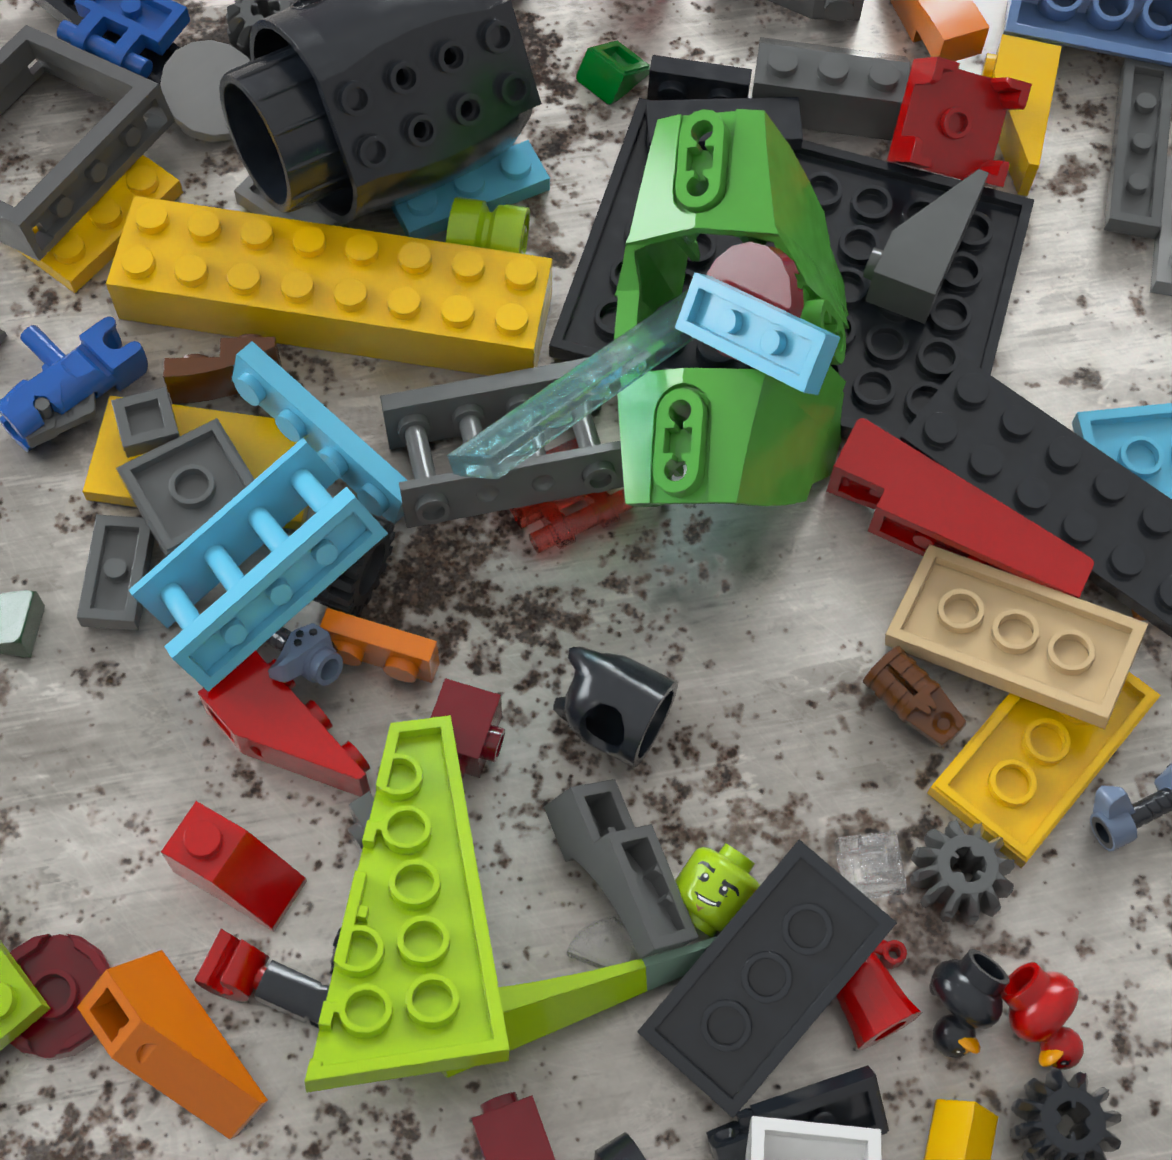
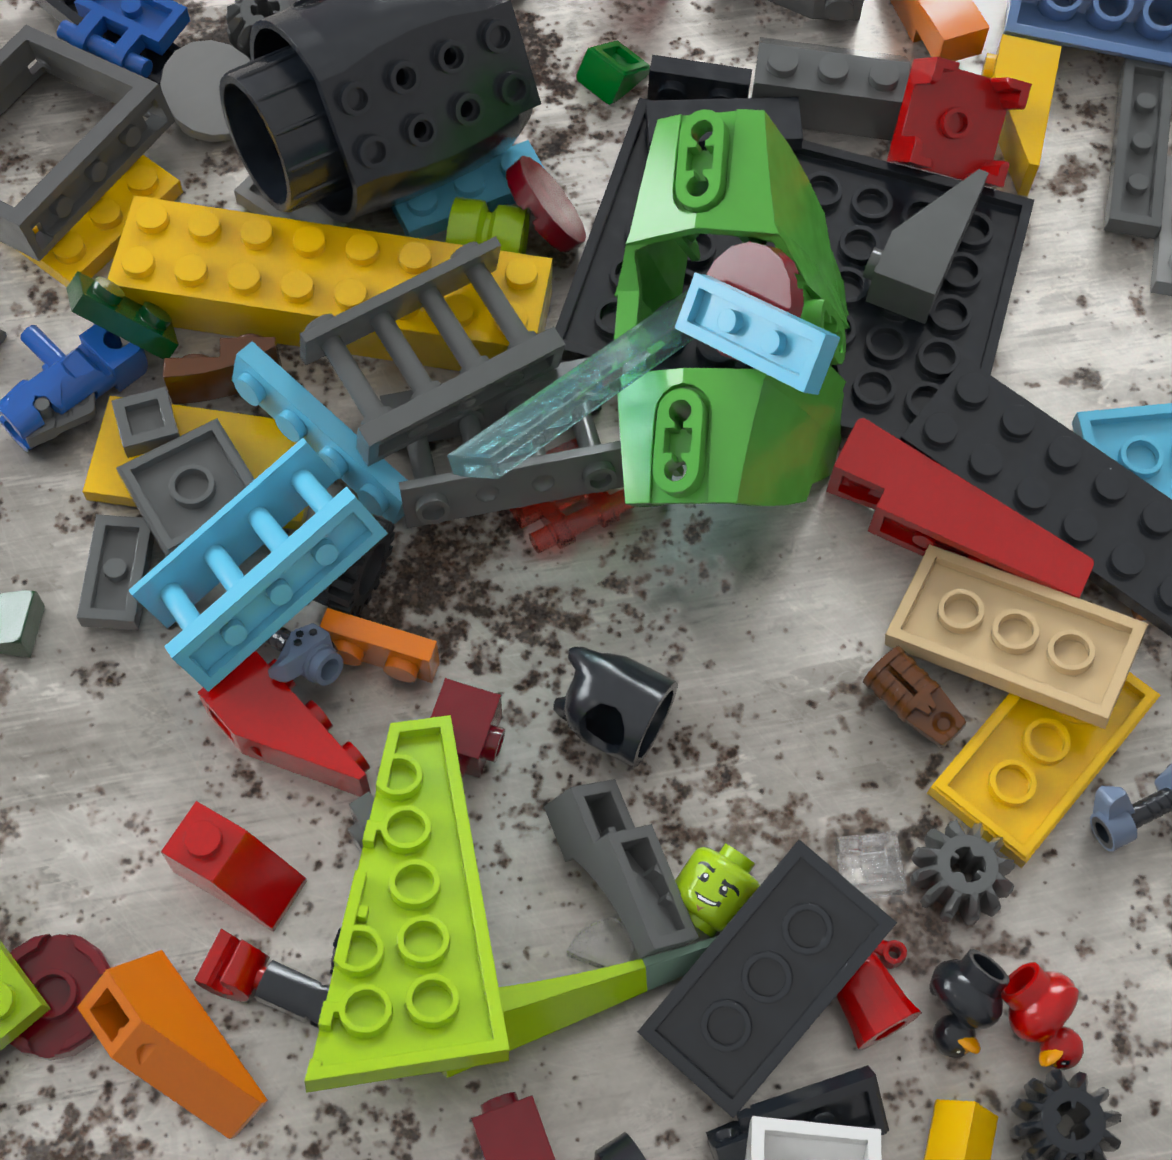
(109, 308): none -> dark green plate
(432, 403): none -> dark grey fence
(554, 213): none -> dark red tile

